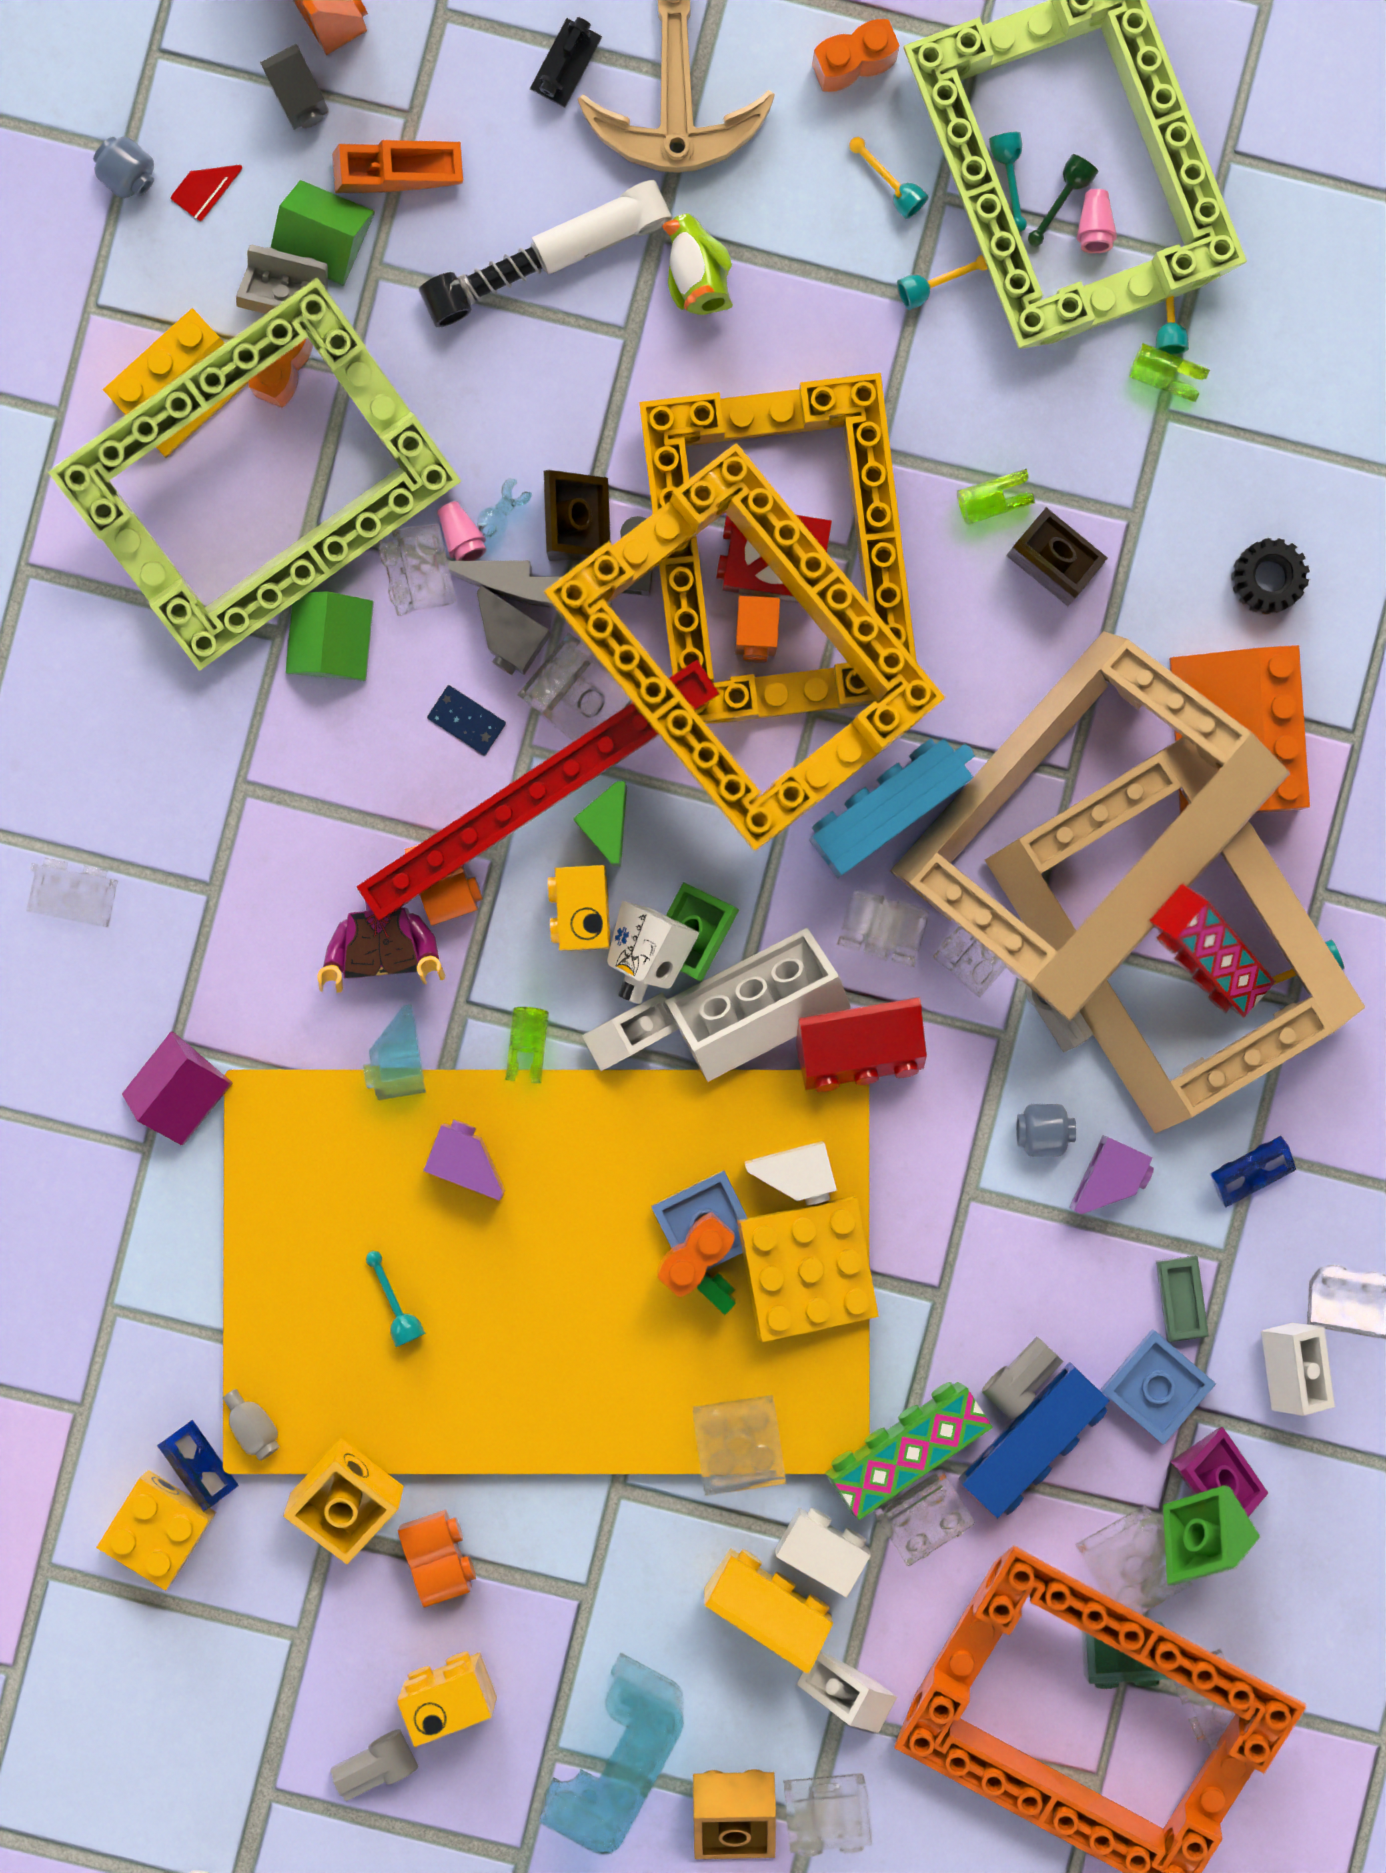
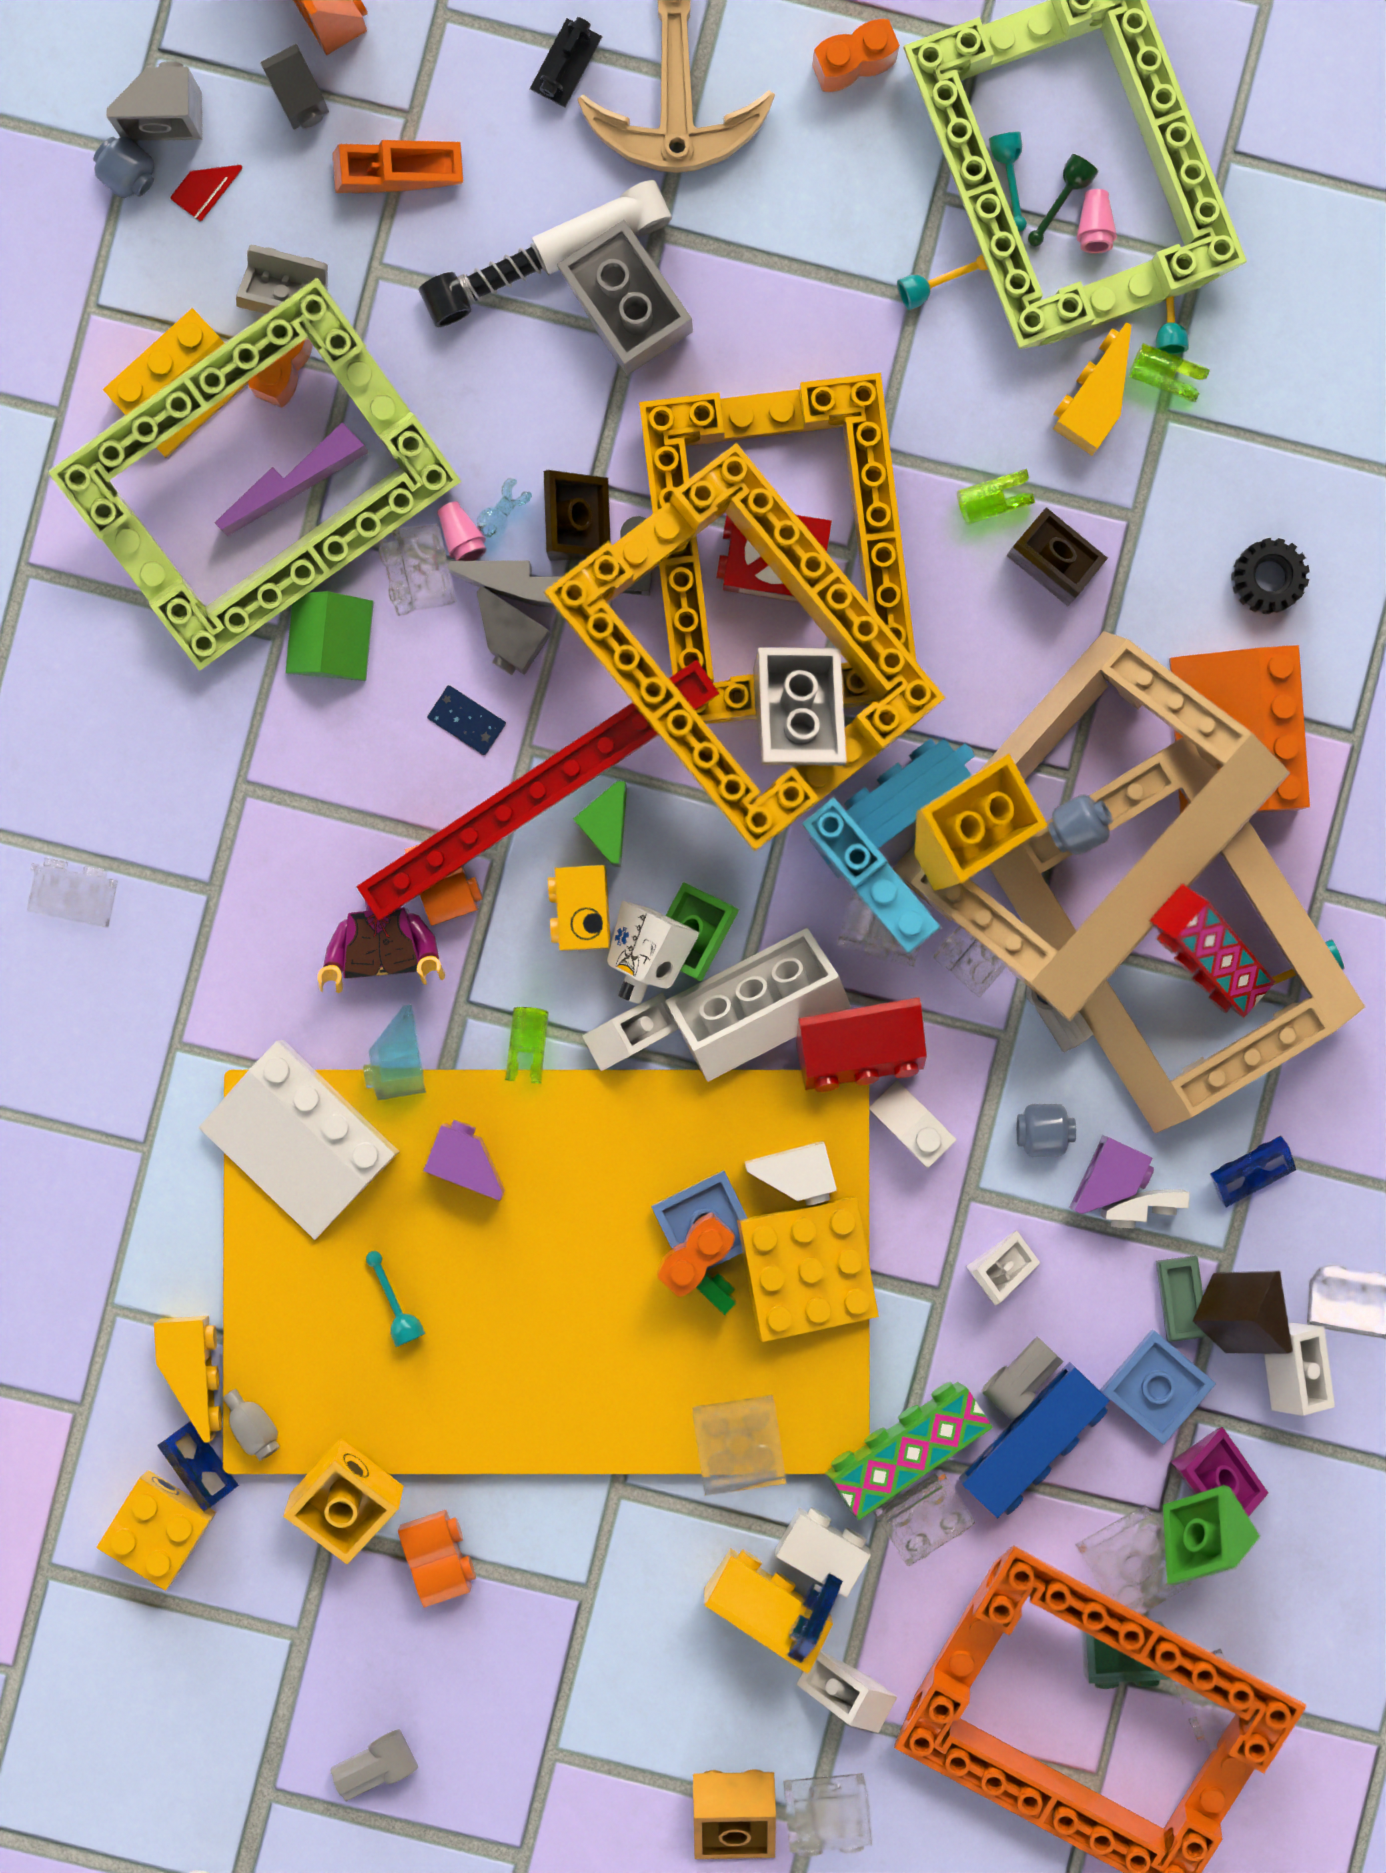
(159, 105): none -> light grey slope
(175, 1090): magenta slope -> none
(185, 1361): none -> yellow slope
(272, 490): none -> medium lavender slope
(298, 1138): none -> white slope
(321, 228): bright green slope -> none
(446, 1698): yellow brick -> none
(573, 690): clear slope -> none
(604, 1808): clear light blue windscreen -> none
(626, 297): none -> light grey slope
(697, 267): lime animal -> none
(757, 628): orange brick -> none
(799, 706): none -> light grey slope
(808, 1628): none -> clear blue piece
(870, 875): none -> medium azure slope
(907, 197): hinge -> none
(912, 1124): none -> white slope
(975, 824): none -> yellow slope
(1003, 1267): none -> white slope
(1080, 825): none -> sand blue head
(1098, 403): none -> yellow slope
(1135, 1208): none -> white slope
(1245, 1312): none -> dark brown slope

